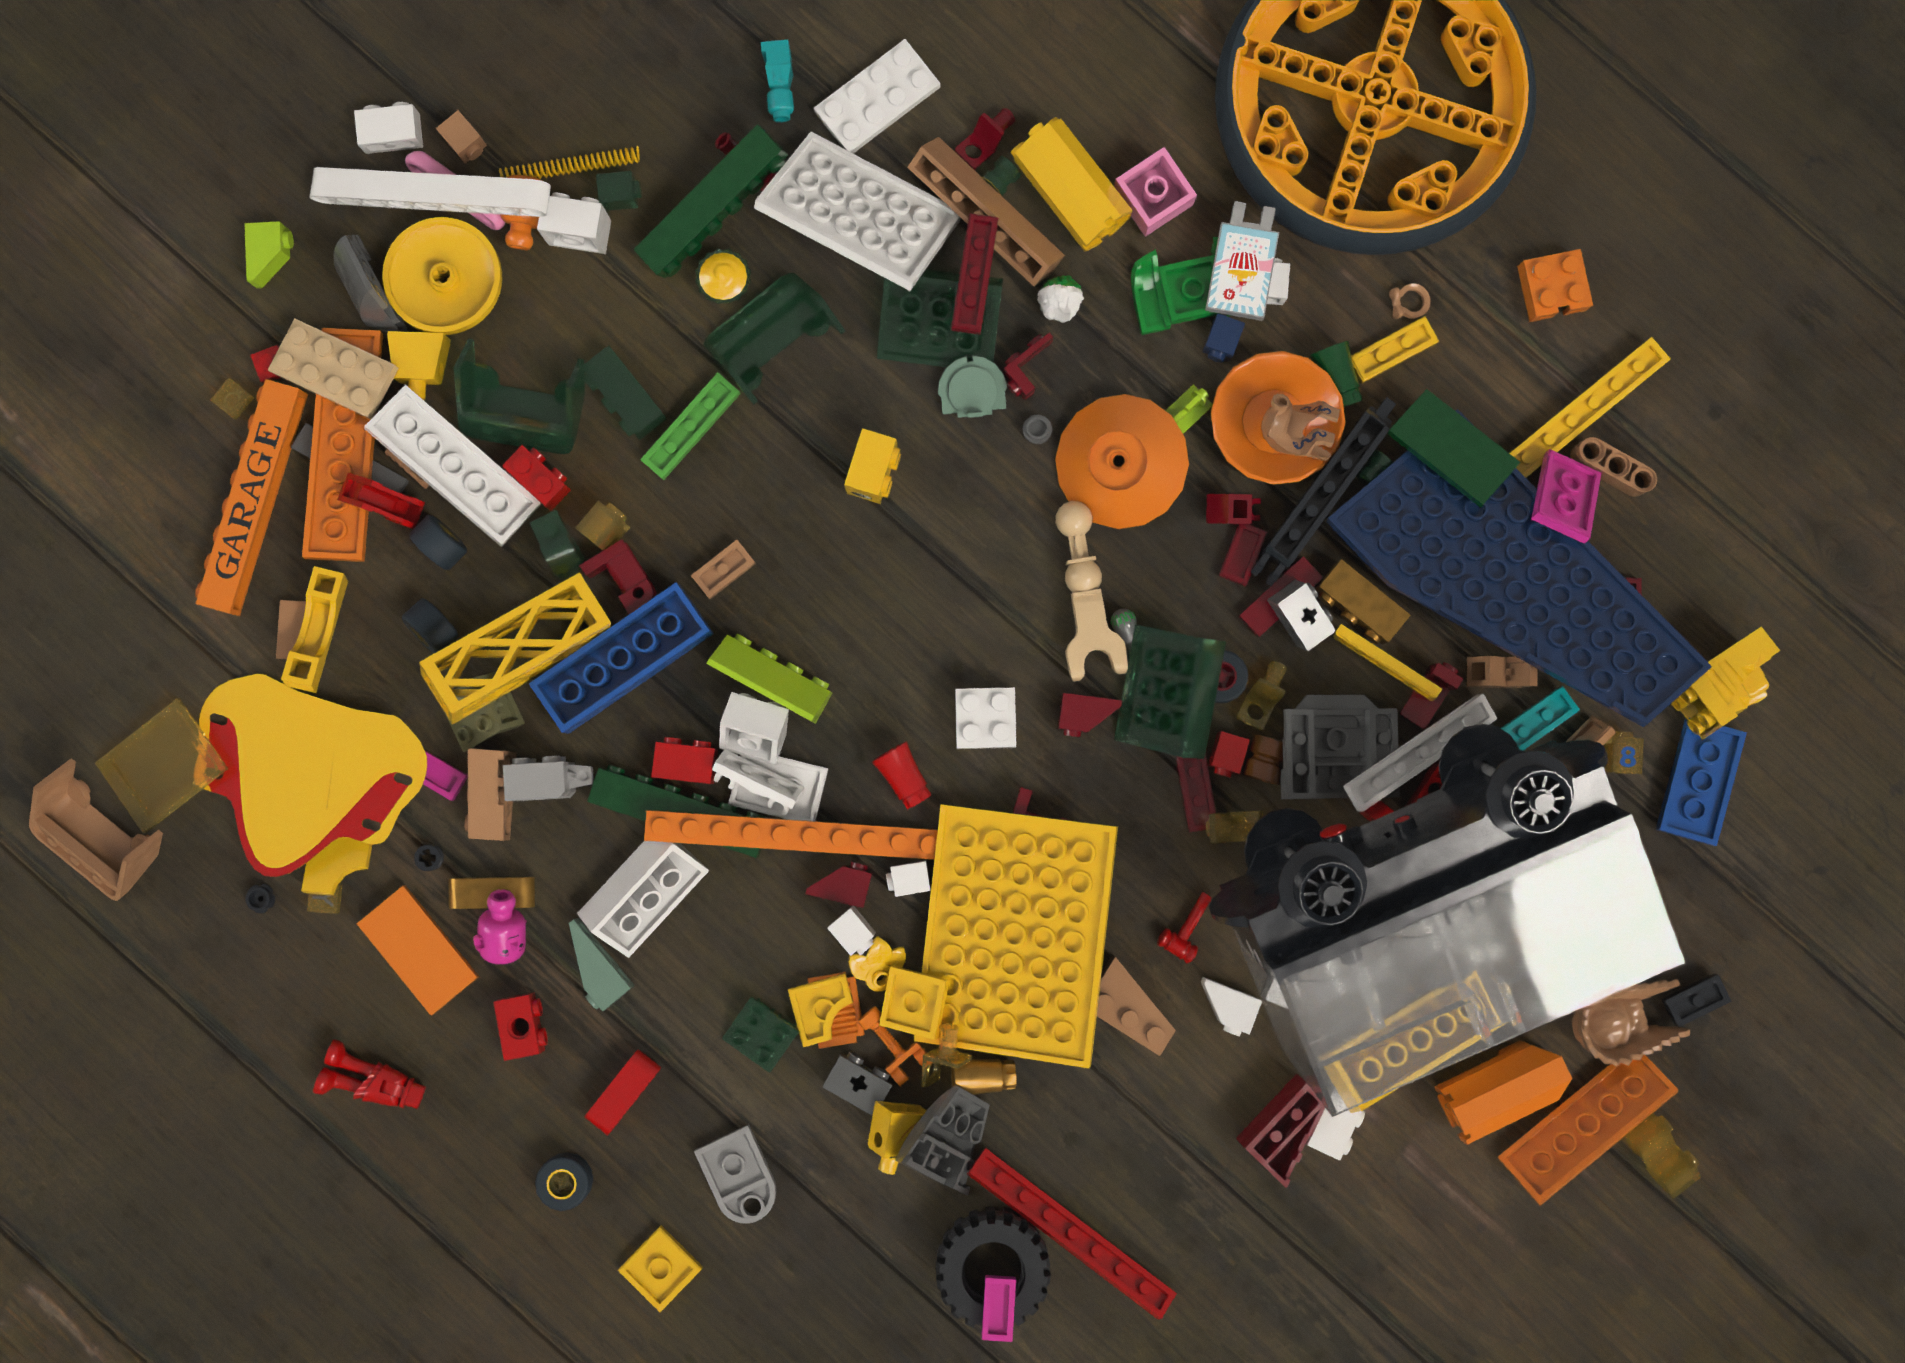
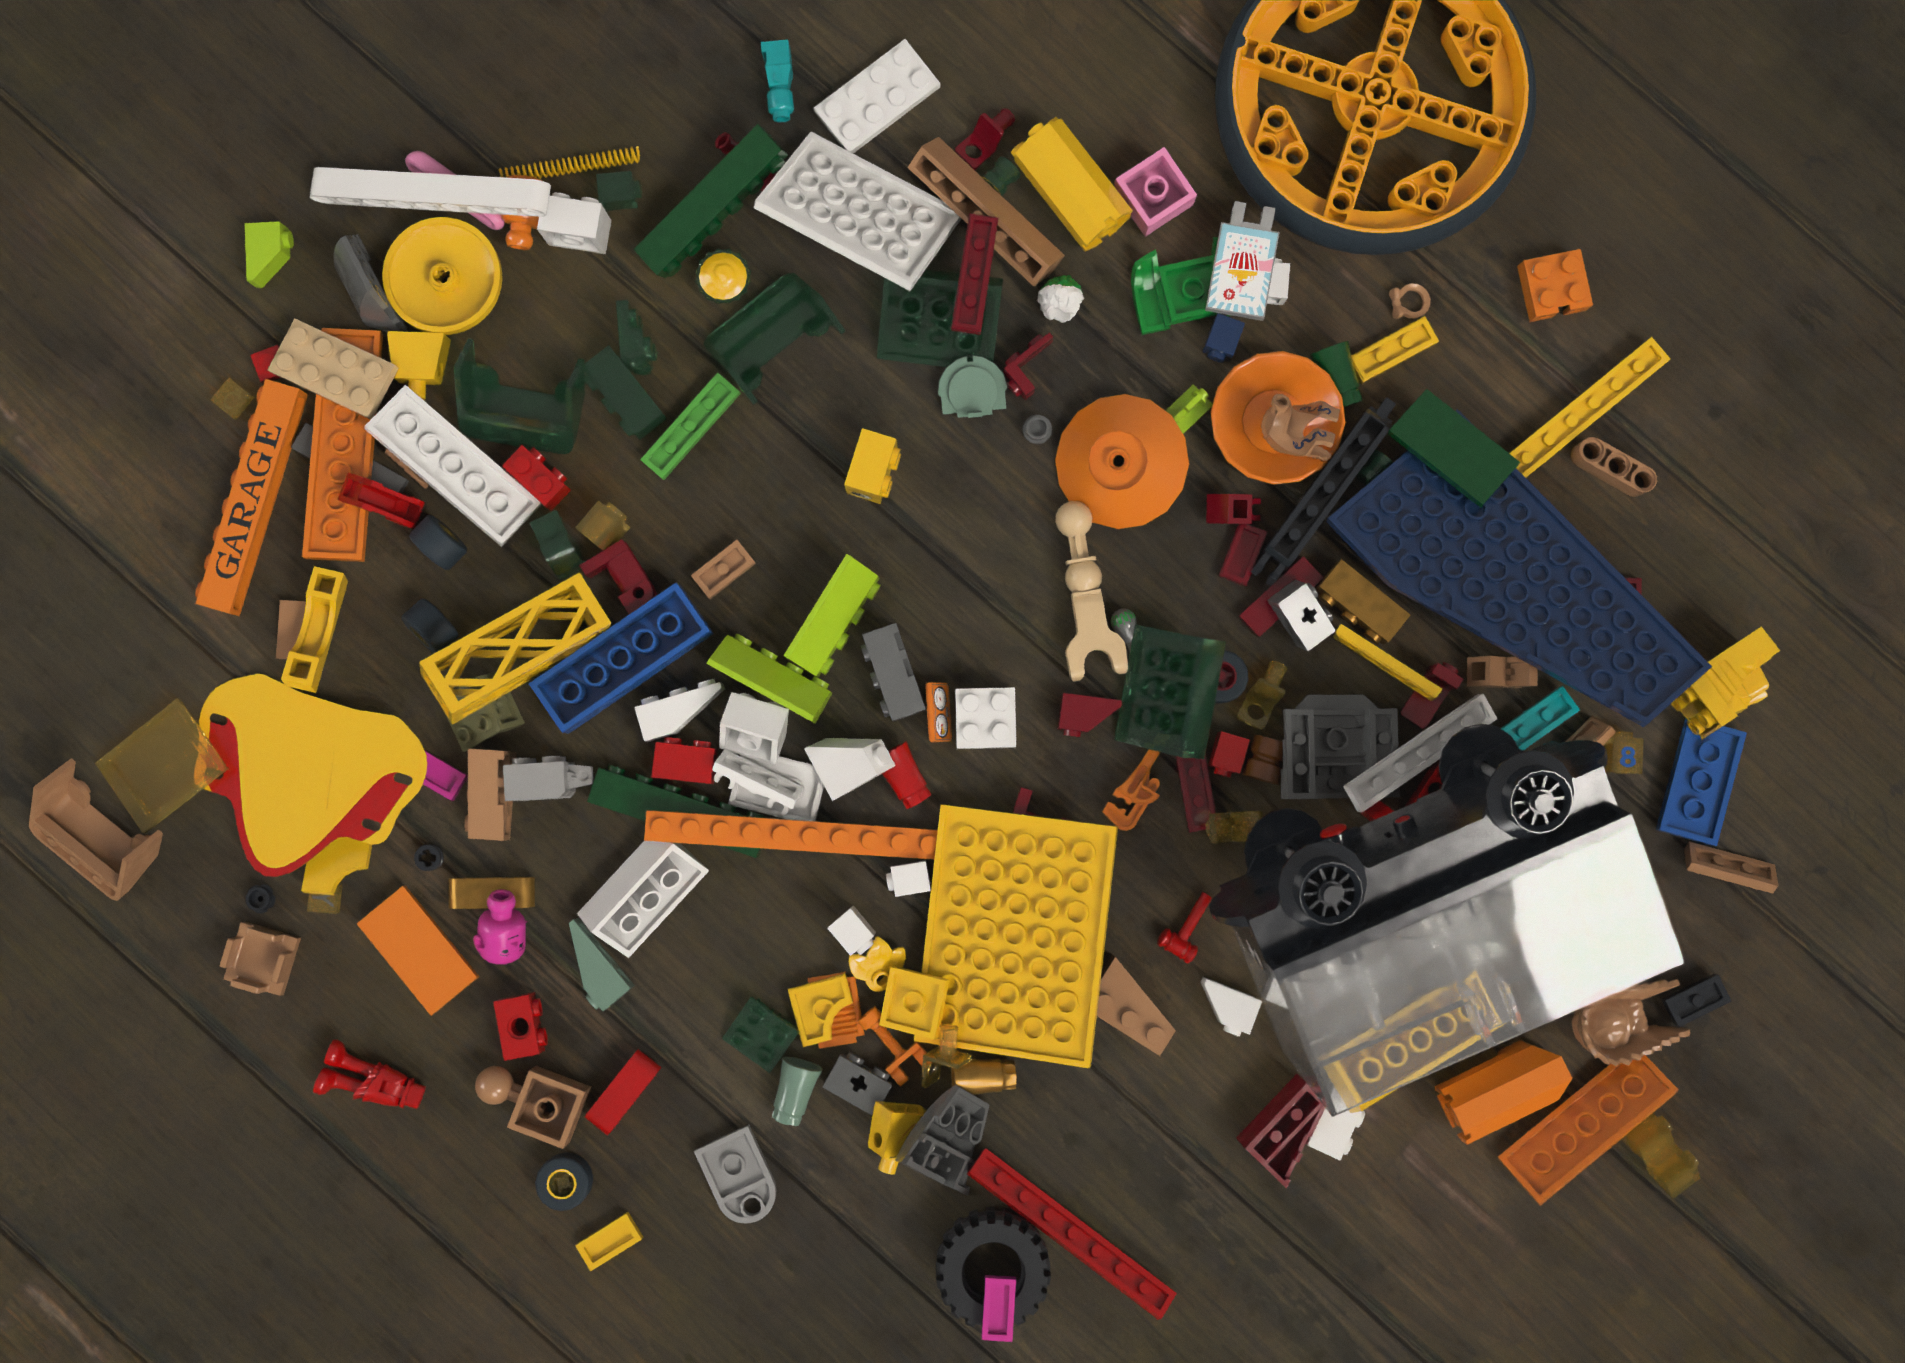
(259, 959): none -> medium nougat panel
(388, 128): white brick -> none
(461, 137): medium nougat brick -> none
(530, 1113): none -> medium nougat brick
(609, 1241): none -> yellow tile
(635, 346): none -> clear green plate
(660, 1268): yellow tile -> none
(671, 714): none -> white slope
(794, 1089): none -> sand green plant
(832, 617): none -> lime slope
(844, 885): dark red slope -> none
(848, 763): none -> white slope
(892, 673): none -> dark grey wedge
(938, 712): none -> slope
(1135, 790): none -> orange piece
(1566, 496): dark pink tile -> none
(1731, 867): none -> medium nougat plate

